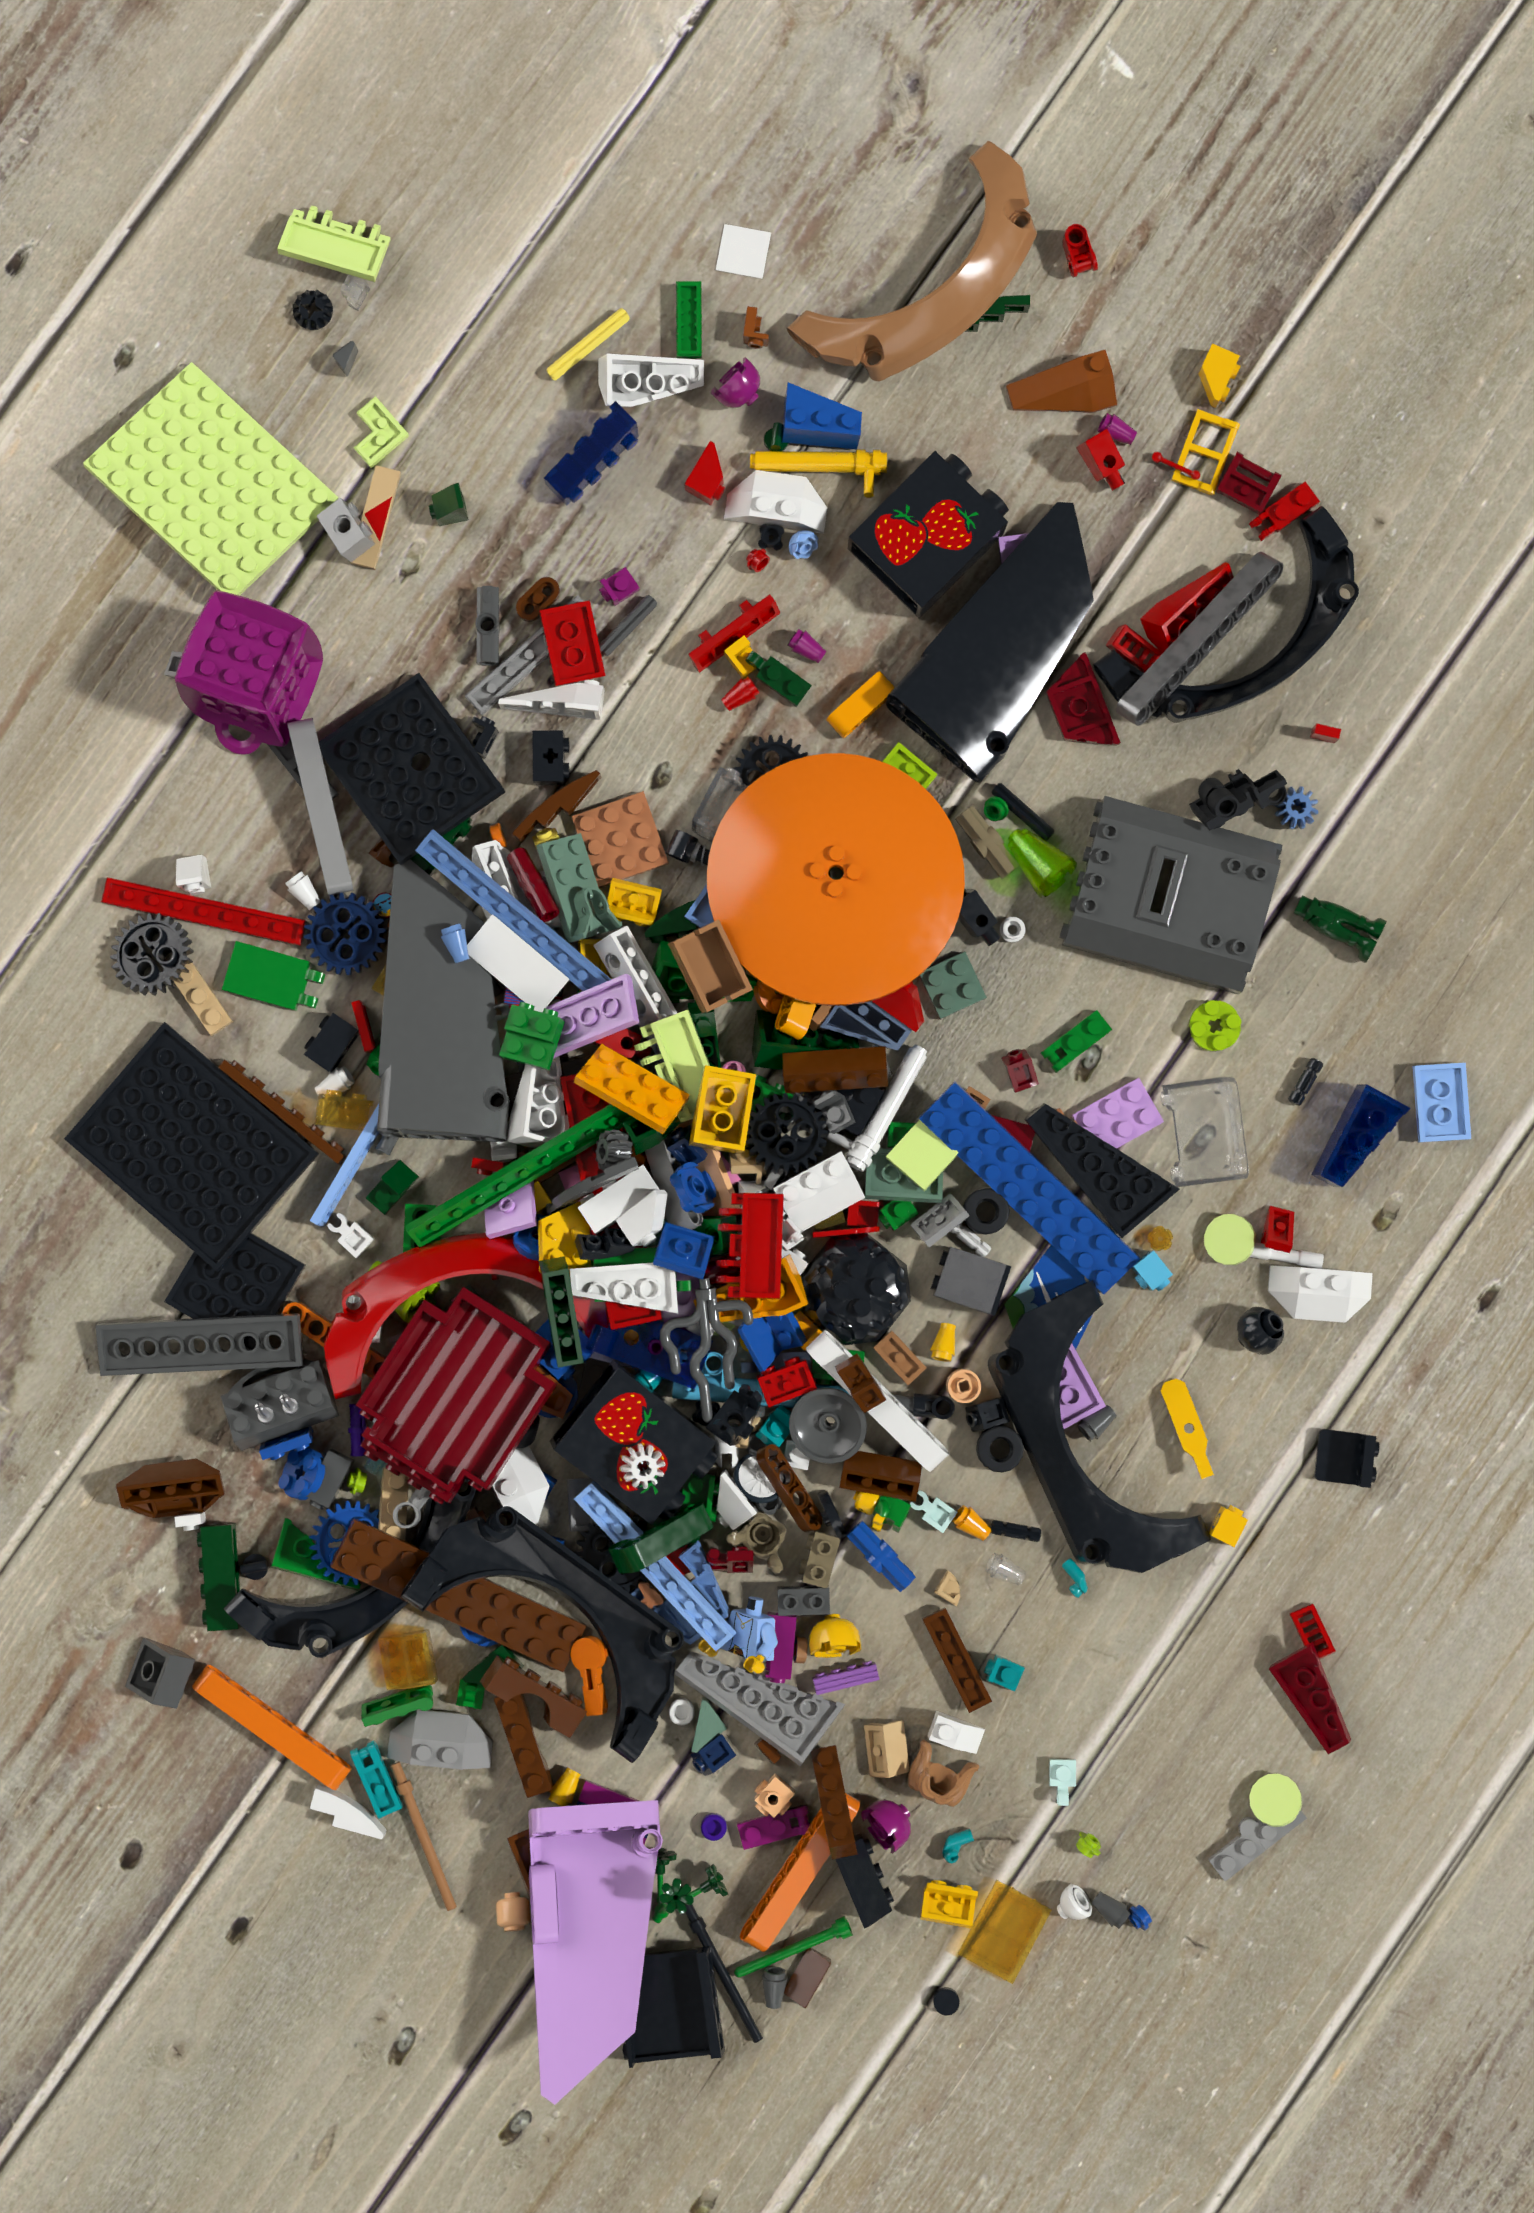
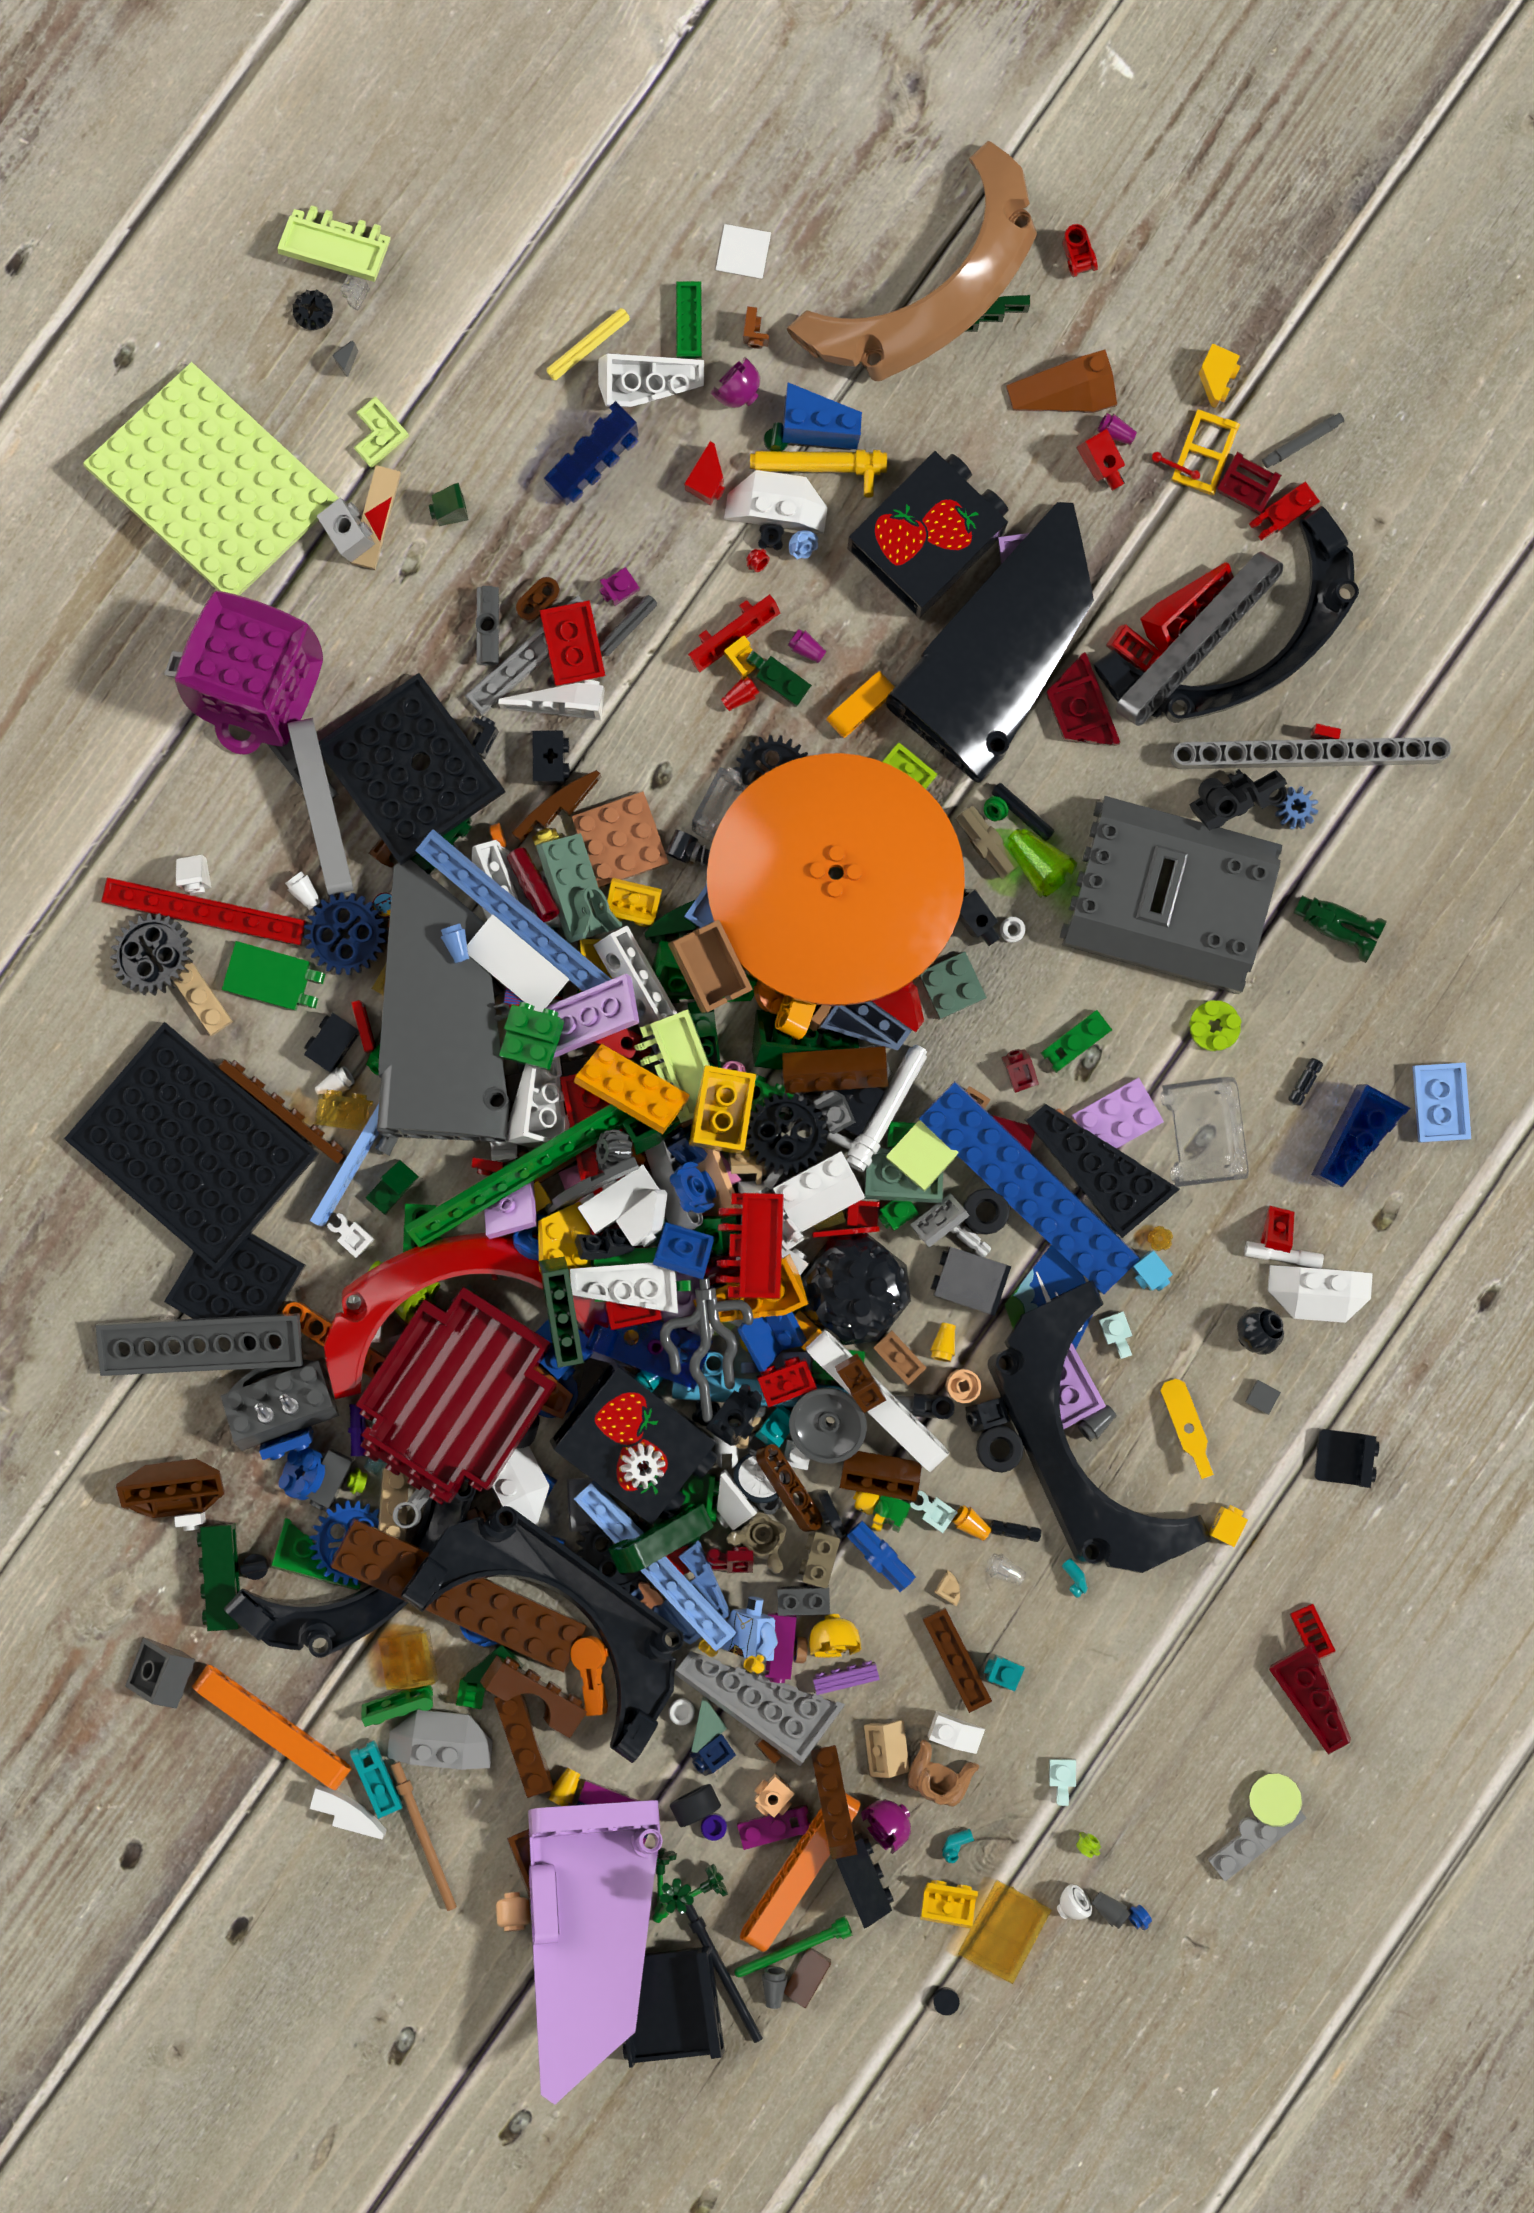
(695, 1805): none -> black tyre
(1116, 1330): none -> light aqua plate
(1229, 1239): yellowish green tile -> none
(1262, 1397): none -> dark grey tile
(1303, 440): none -> dark grey piece
(1321, 748): none -> light grey beam

